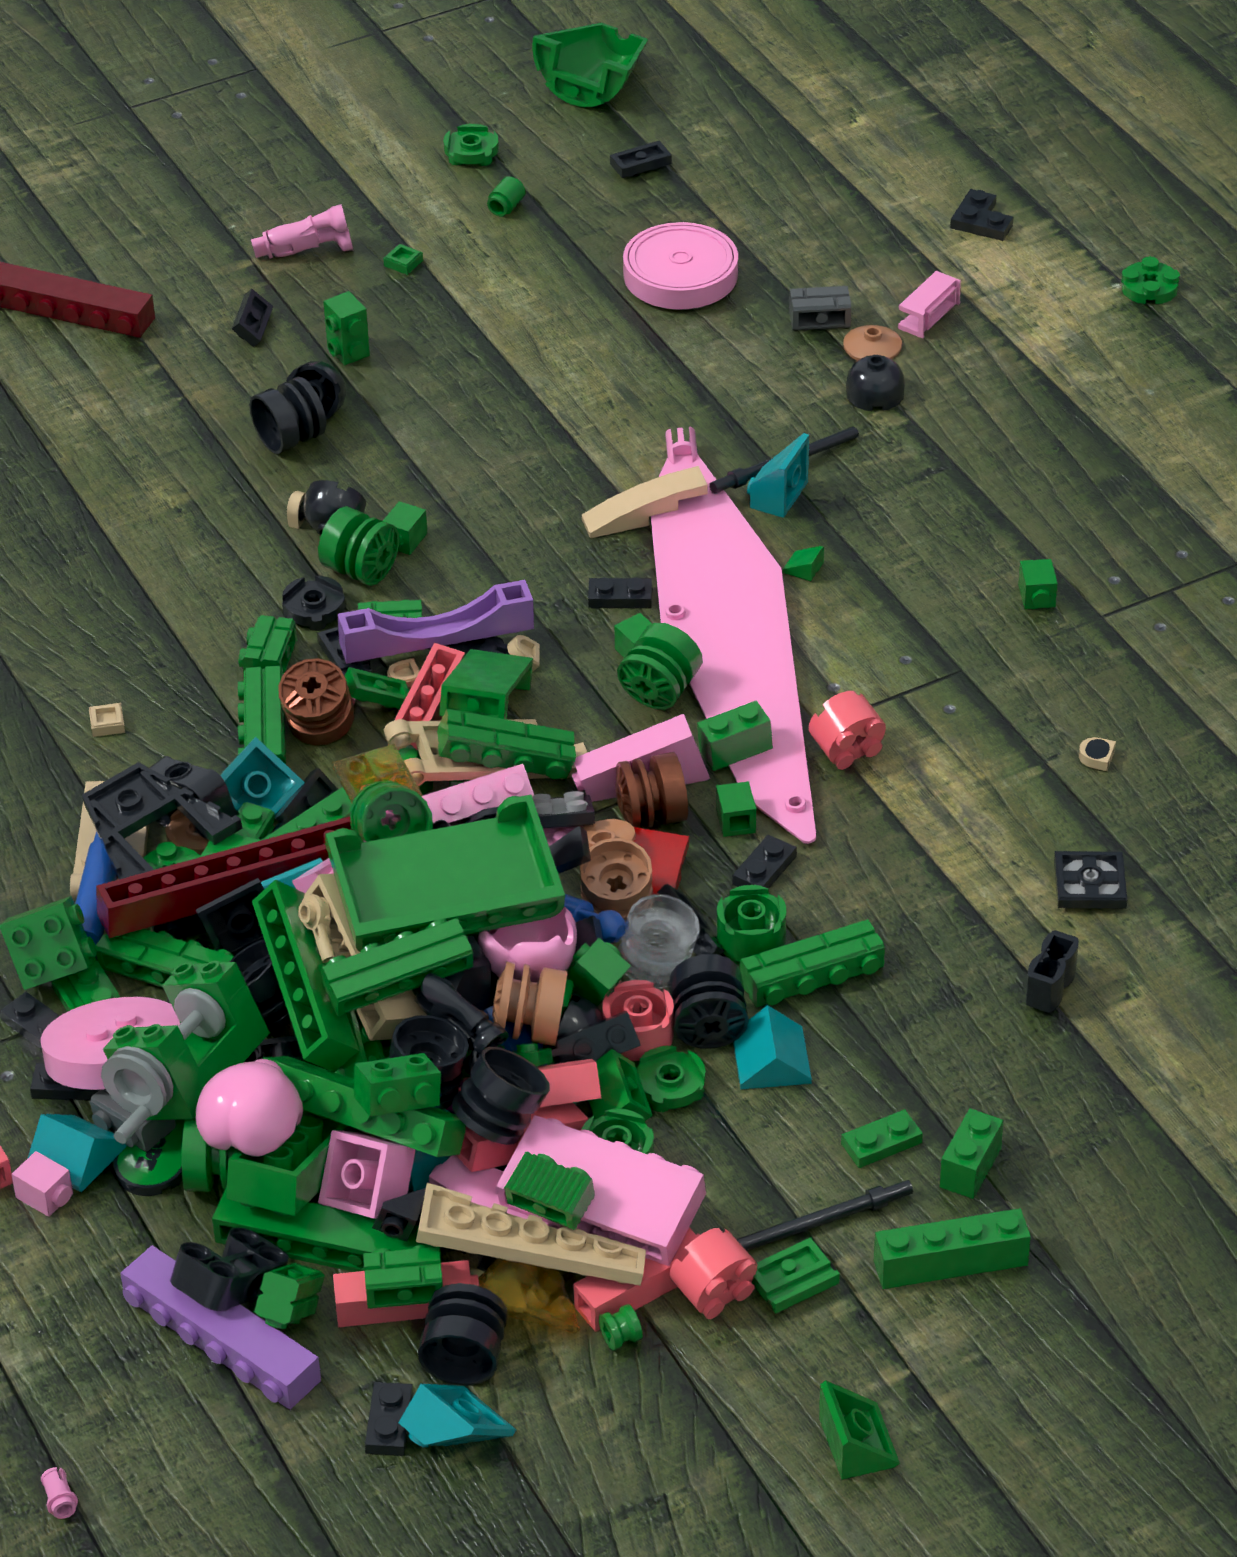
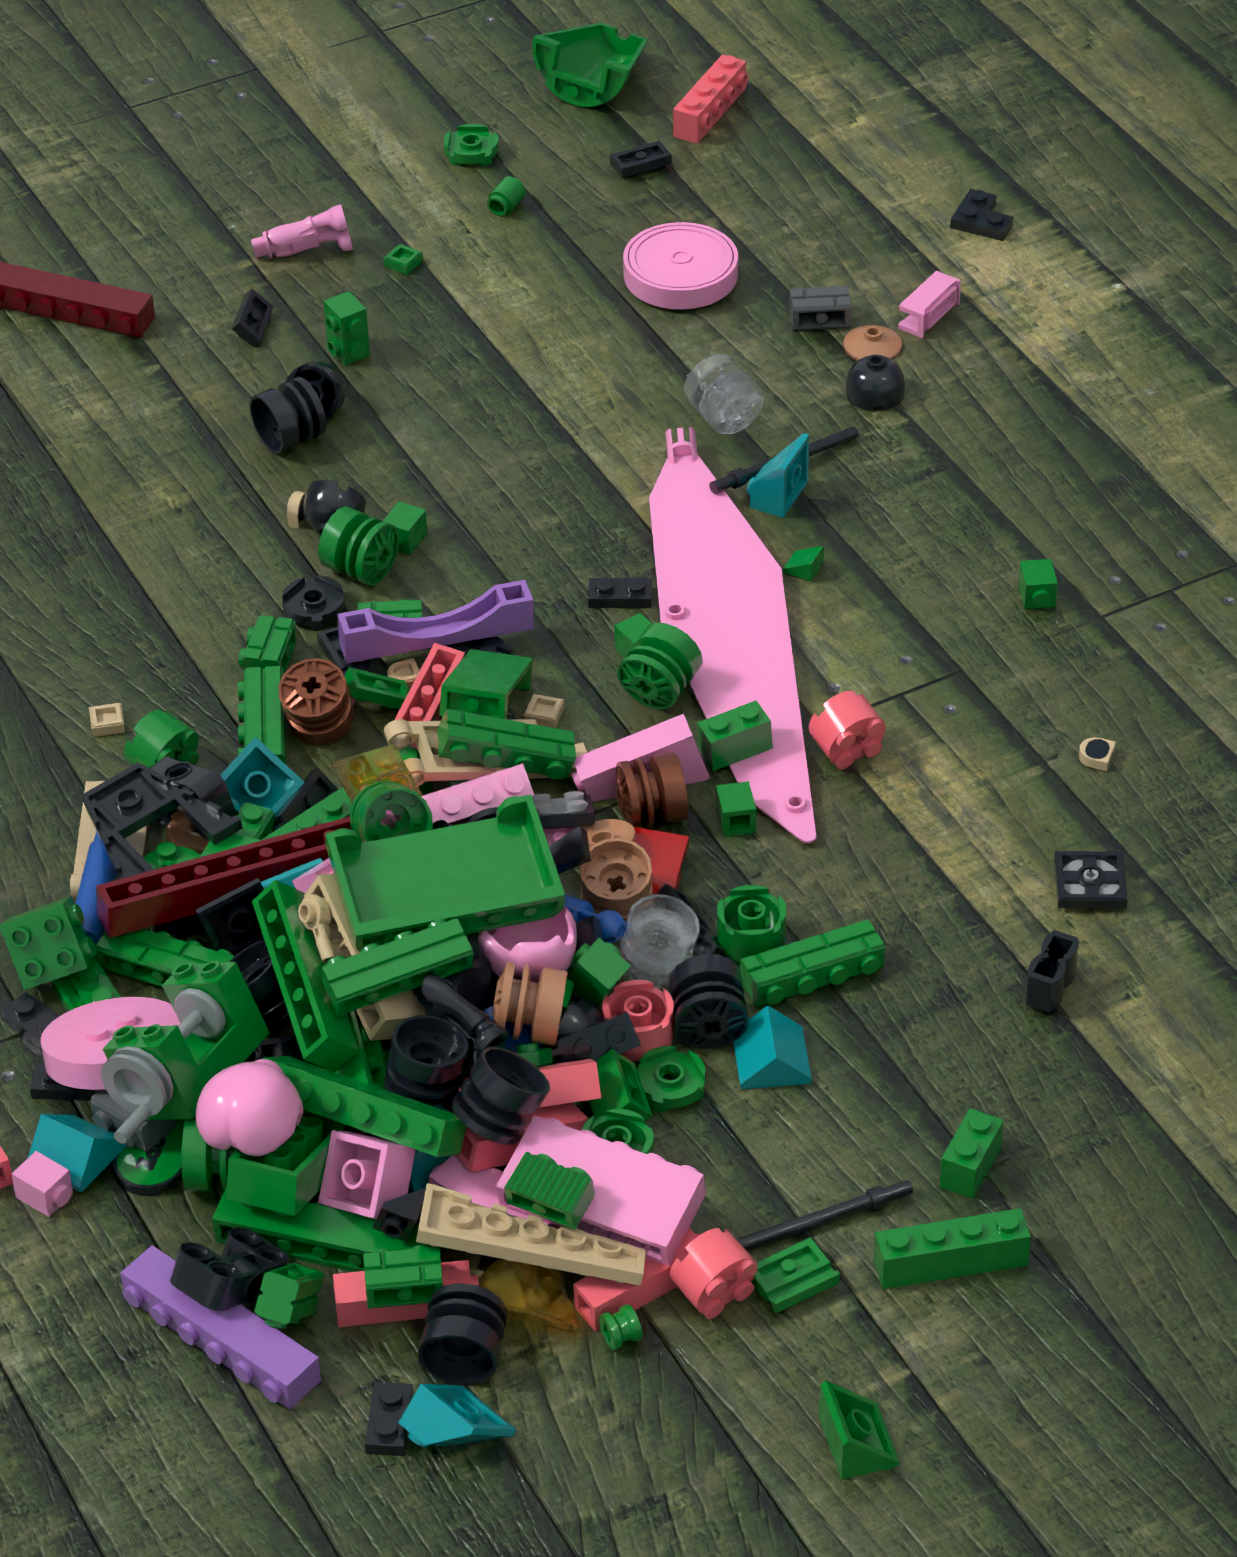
(61, 1500): bright pink pin -> none
(160, 736): none -> green brick
(397, 1084): green brick -> none
(525, 647): tan tile -> none
(545, 710): none -> tan tile
(635, 505): tan slope -> none
(709, 98): none -> coral brick
(723, 394): none -> clear wheel
(765, 863): black plate -> none
(881, 1138): green plate -> none
(1150, 281): green plate -> none

